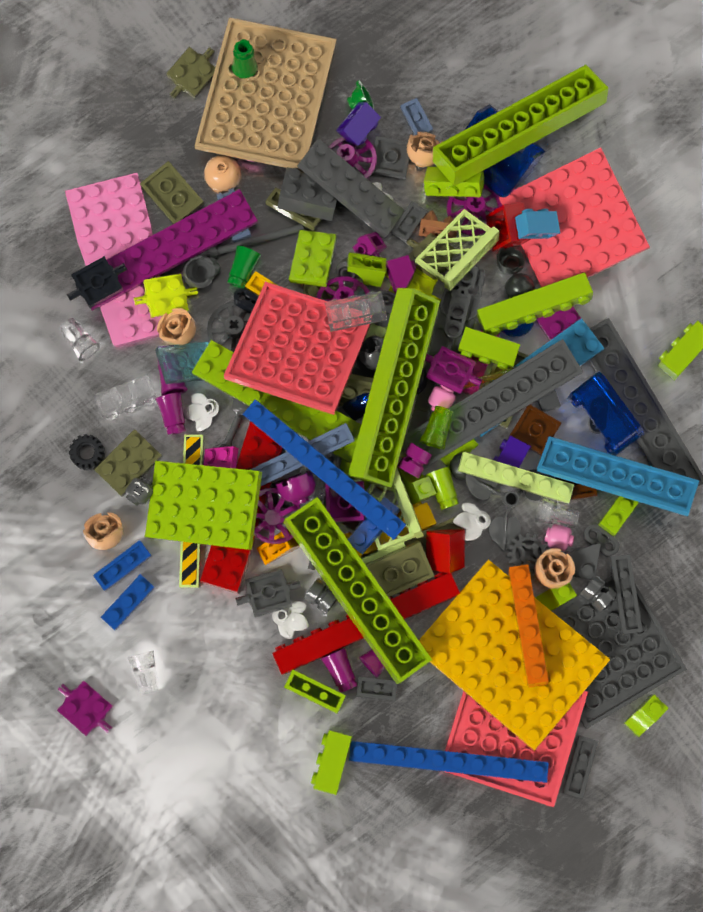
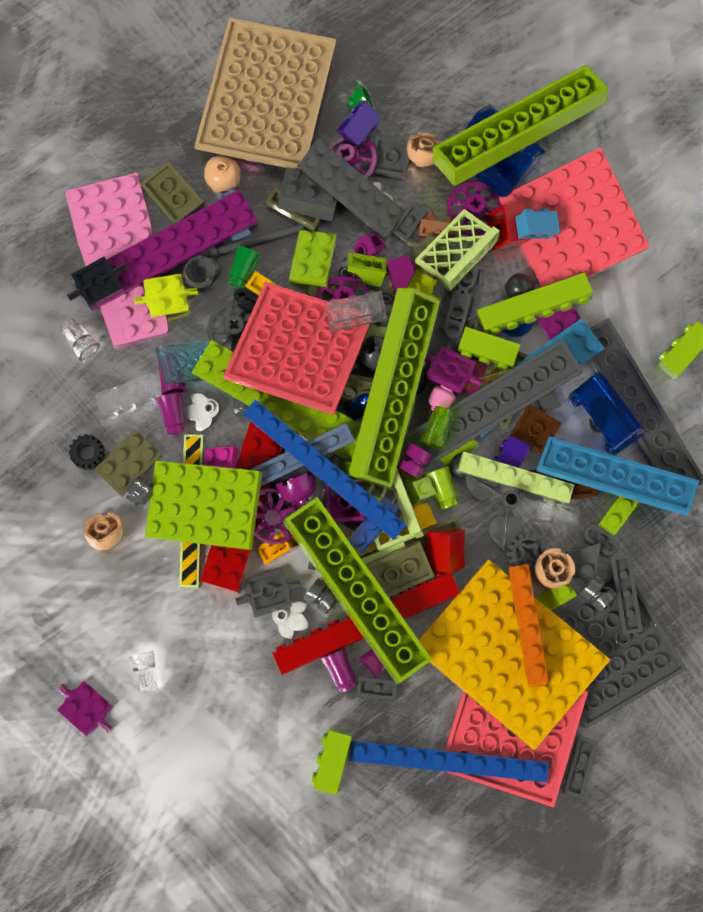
(122, 565): blue plate -> none
(127, 602): blue plate -> none
(176, 327): light nougat cylinder -> none
(191, 72): olive plate -> none
(231, 433): dark grey piece -> none
(244, 61): green plant -> none
(315, 691): lime brick -> none
(416, 117): sand blue plate -> none
(438, 185): lime brick -> none
(470, 521): white plate -> none
(510, 260): pearl dark grey hair -> none
(559, 537): bright pink head -> none
(646, 715): lime arch -> none

